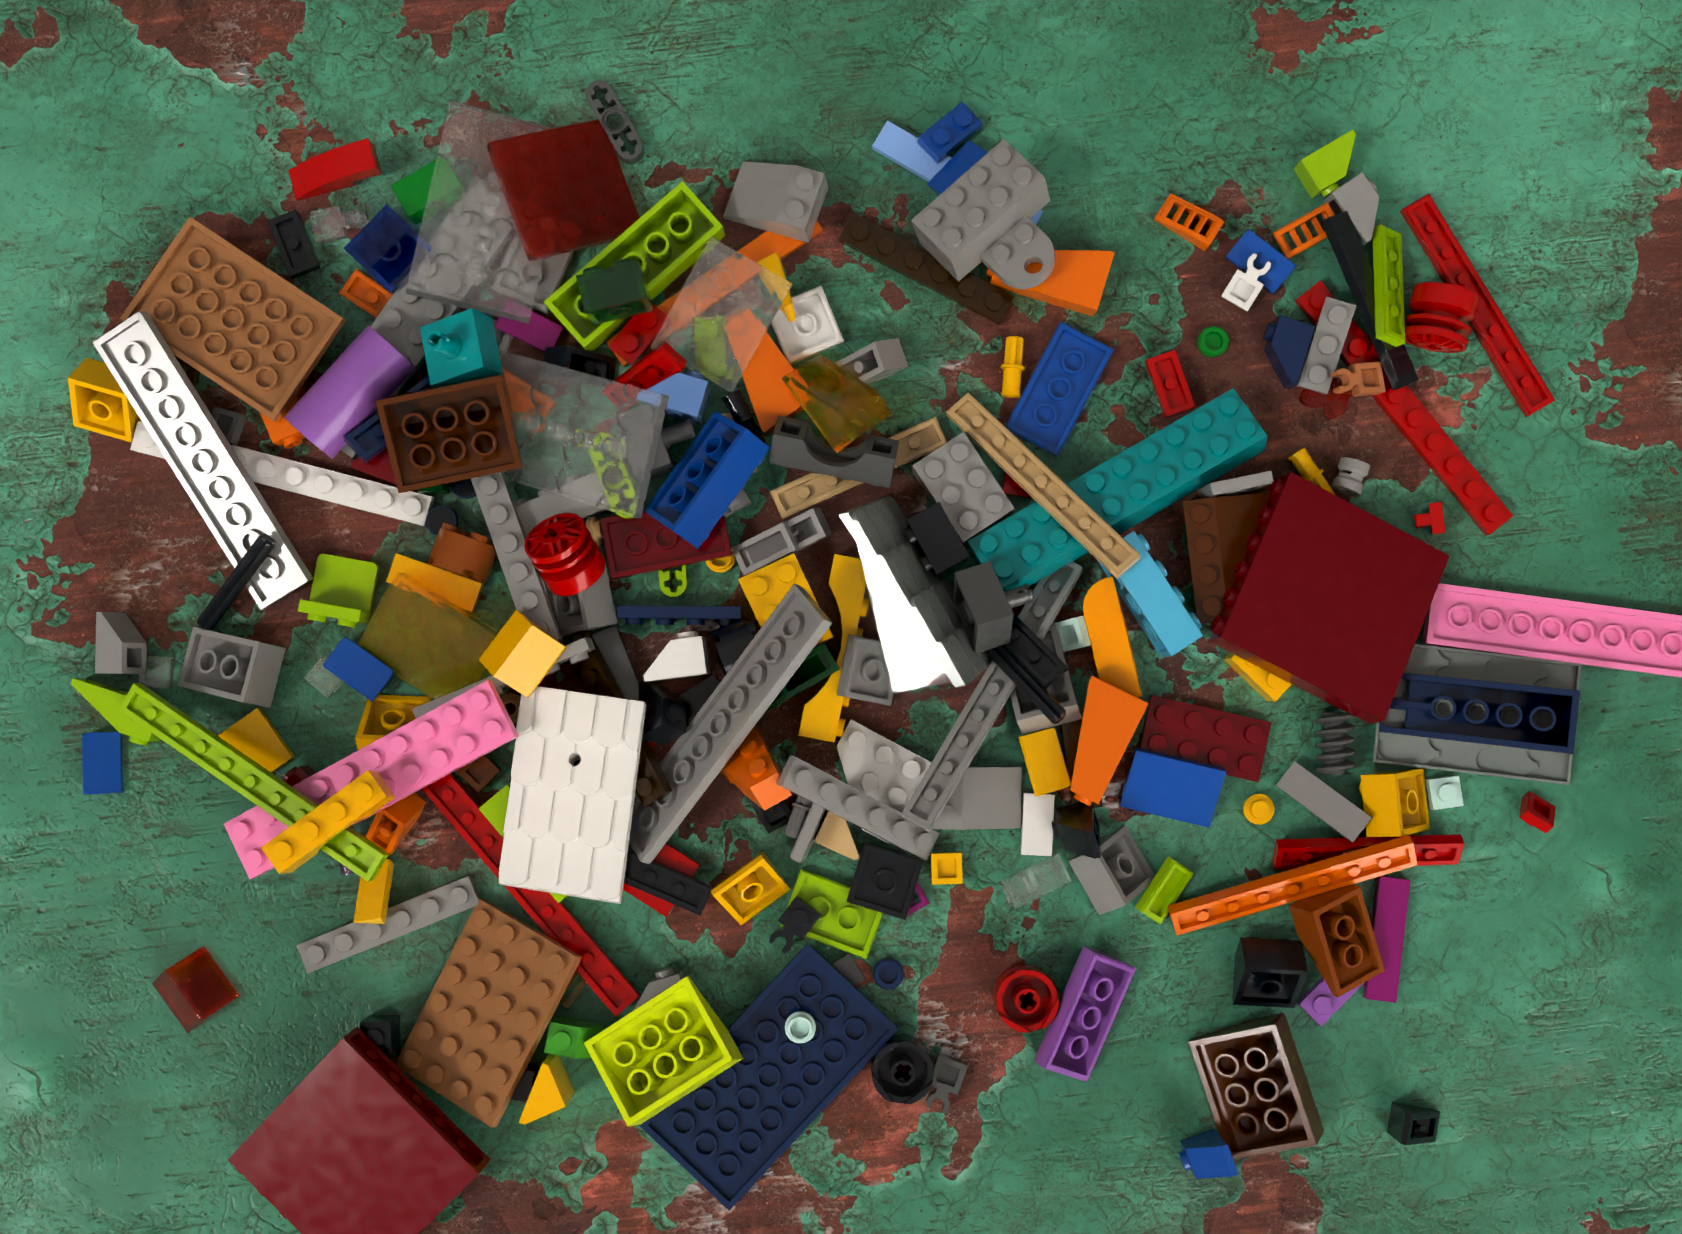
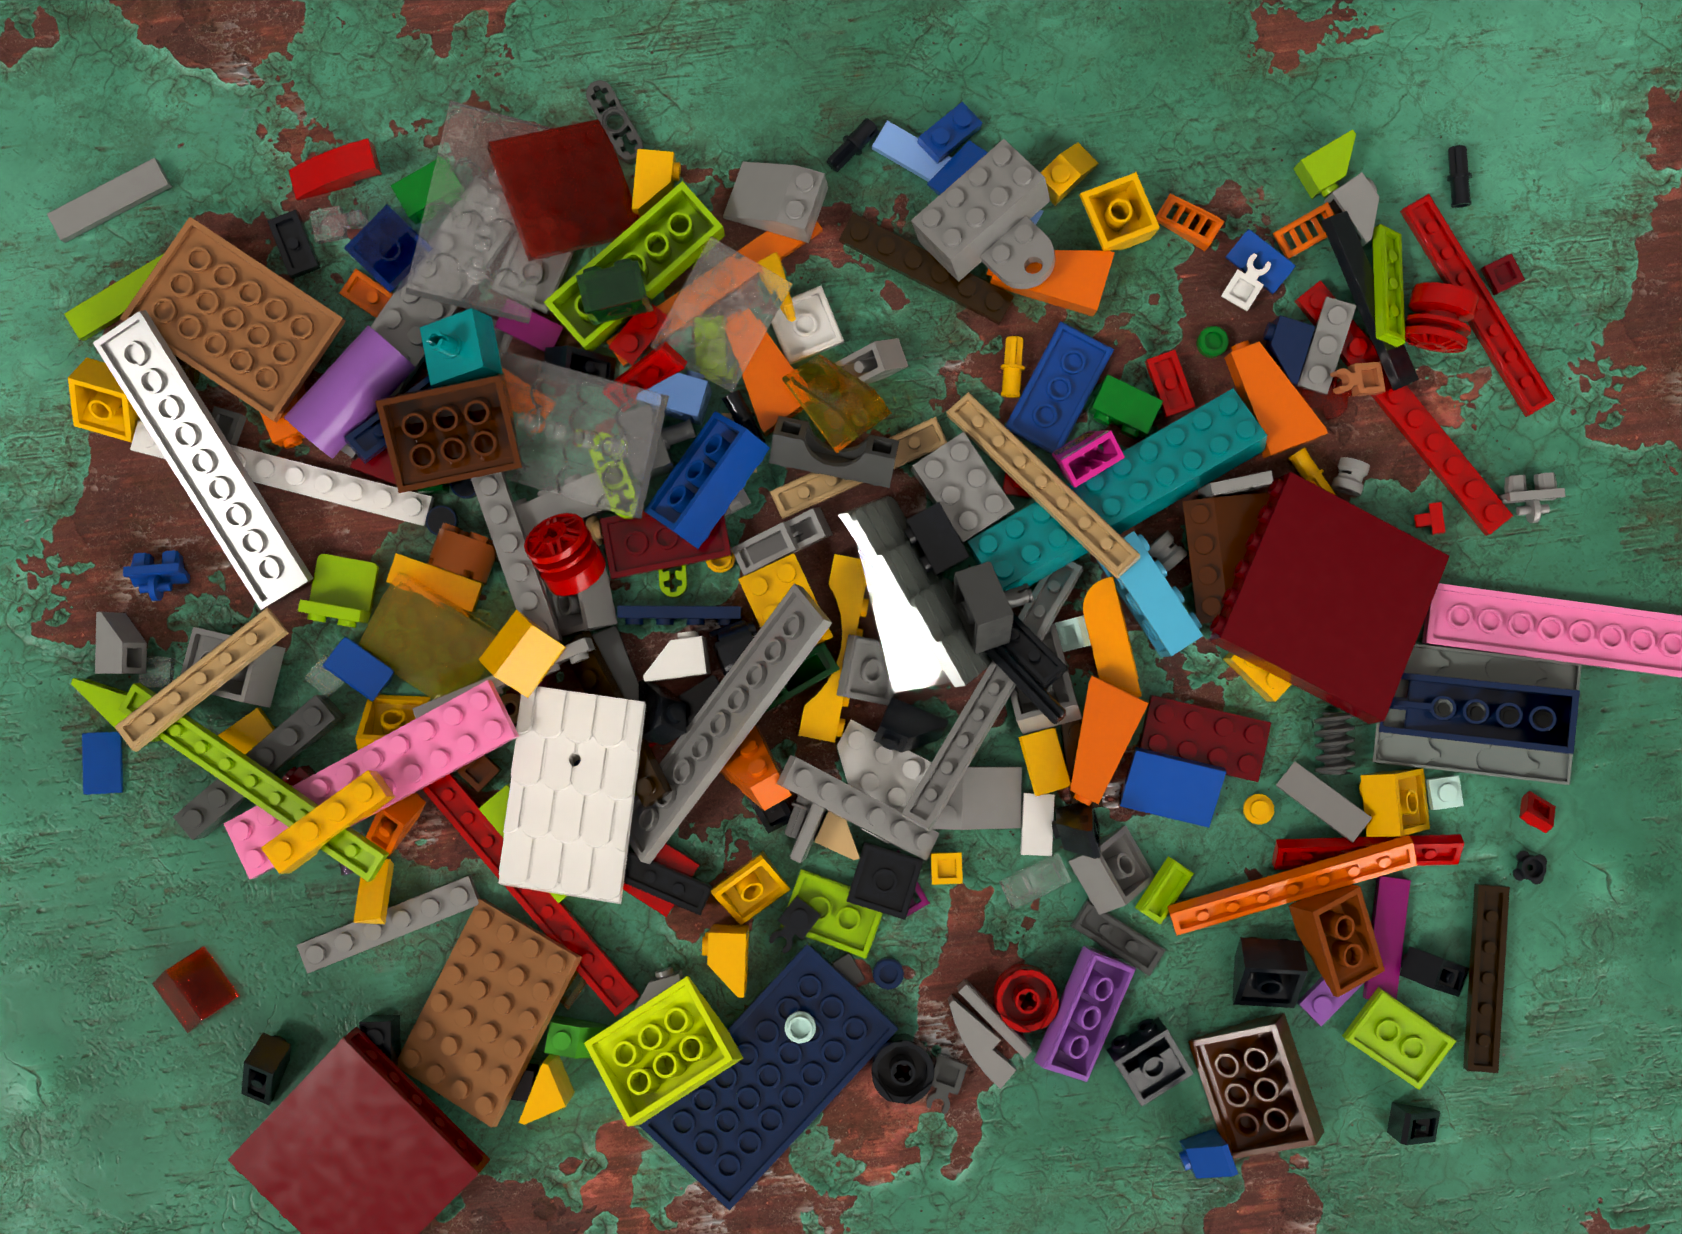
(109, 200): none -> light grey tile
(109, 304): none -> lime tile
(157, 578): none -> blue hips
(201, 680): none -> tan tile
(236, 582): black axle -> none
(265, 1068): none -> black slope
(283, 744): none -> dark grey arch
(653, 178): none -> yellow slope
(728, 955): none -> yellow slope
(853, 144): none -> black axle
(908, 727): none -> black slope
(981, 1043): none -> light grey slope
(992, 1016): none -> light grey tile
(1067, 171): none -> yellow slope
(1084, 459): none -> dark pink torso
(1118, 938): none -> dark grey tile
(1120, 213): none -> yellow slope
(1124, 407): none -> green brick
(1149, 1060): none -> black plate
(1167, 551): none -> light grey wheel
(1272, 399): none -> orange slope
(1399, 1038): none -> lime tile
(1433, 971): none -> black slope
(1459, 176): none -> black axle
(1486, 978): none -> dark brown plate
(1502, 274): none -> dark red plate
(1538, 869): none -> black plate
(1545, 490): none -> light grey hips

